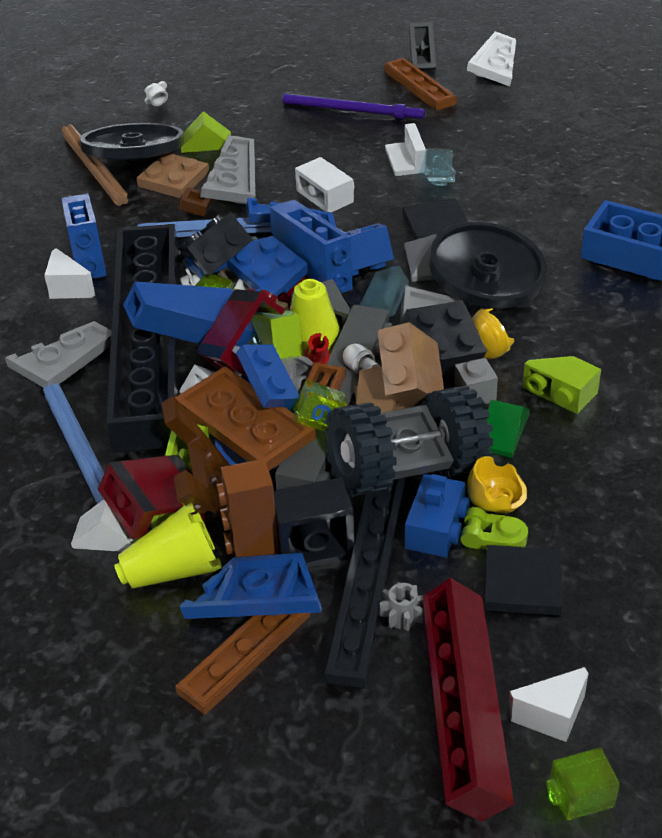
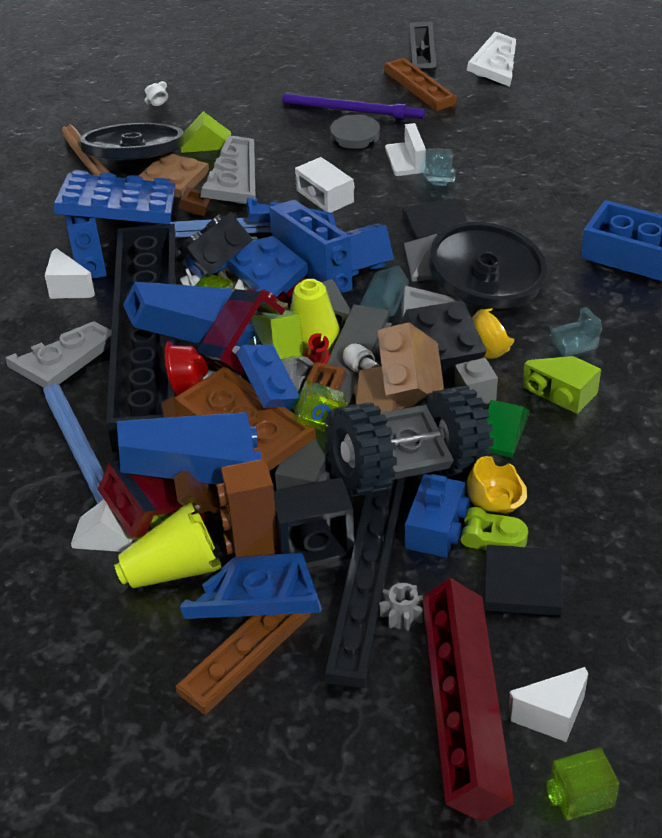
(116, 197): none -> blue plate
(184, 367): none -> red piece
(189, 442): none -> blue slope
(355, 131): none -> dark grey tile
(579, 335): none -> clear light blue bracket

